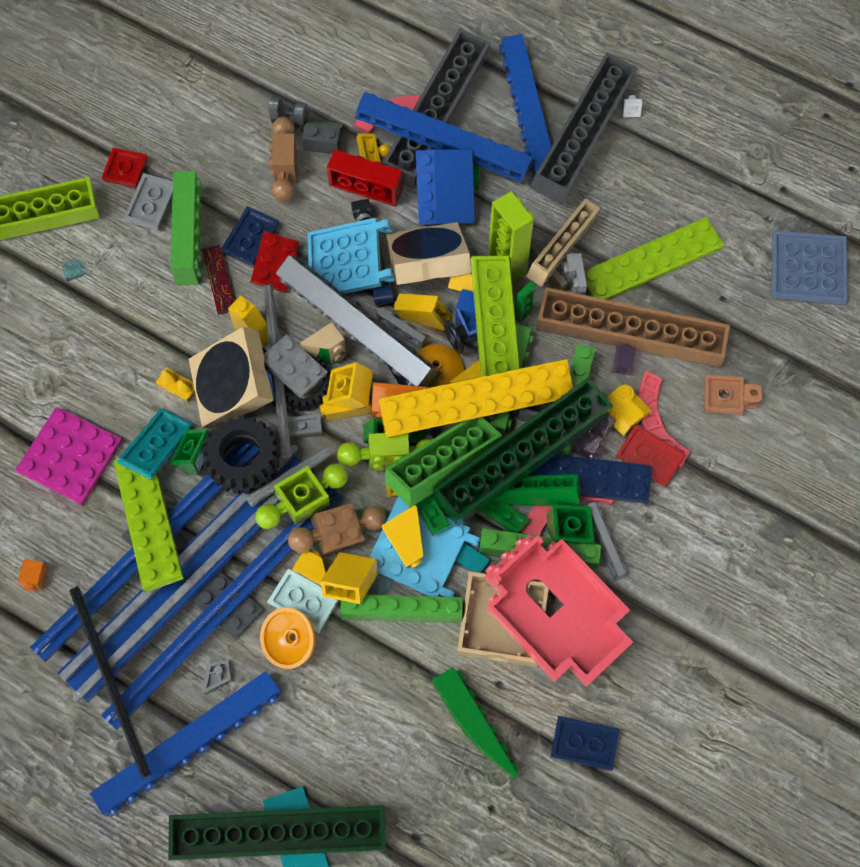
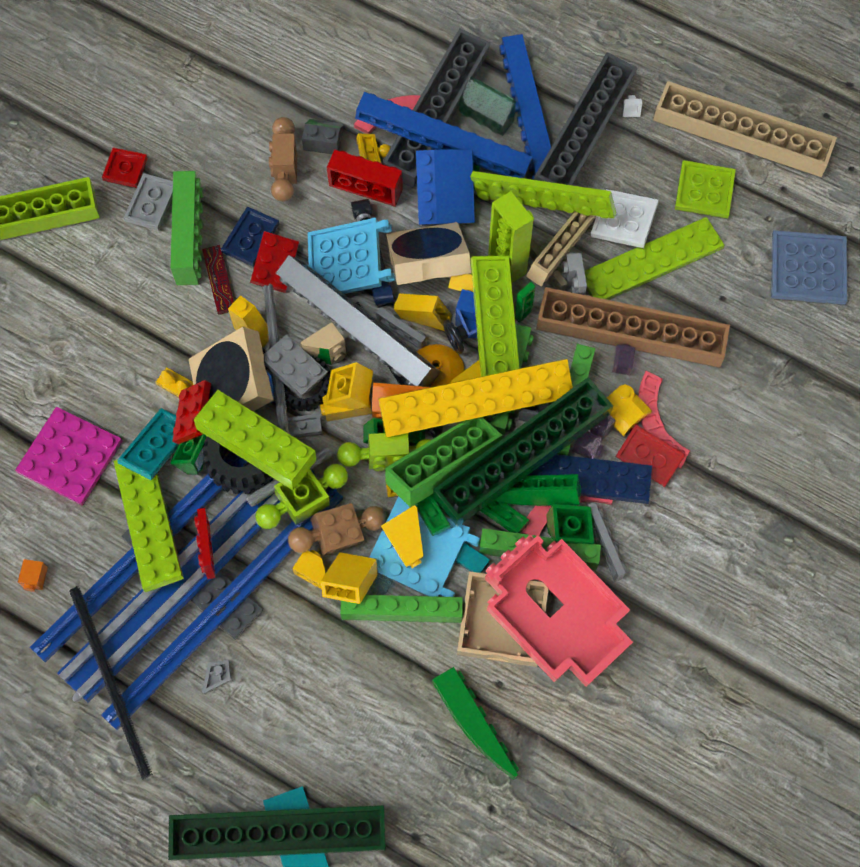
(72, 270): clear light blue tile -> none
(187, 743): blue brick -> none
(190, 404): none -> red plate
(204, 543): none -> red plate
(255, 439): none -> lime brick
(278, 639): light orange dish -> none
(298, 114): dark grey piece -> none
(305, 596): light aqua plate -> none
(487, 106): none -> clear green slope
(546, 194): none -> lime plate
(584, 743): dark blue plate -> none
(631, 221): none -> white plate
(705, 189): none -> lime plate
(740, 395): nougat plate -> none
(745, 129): none -> tan brick

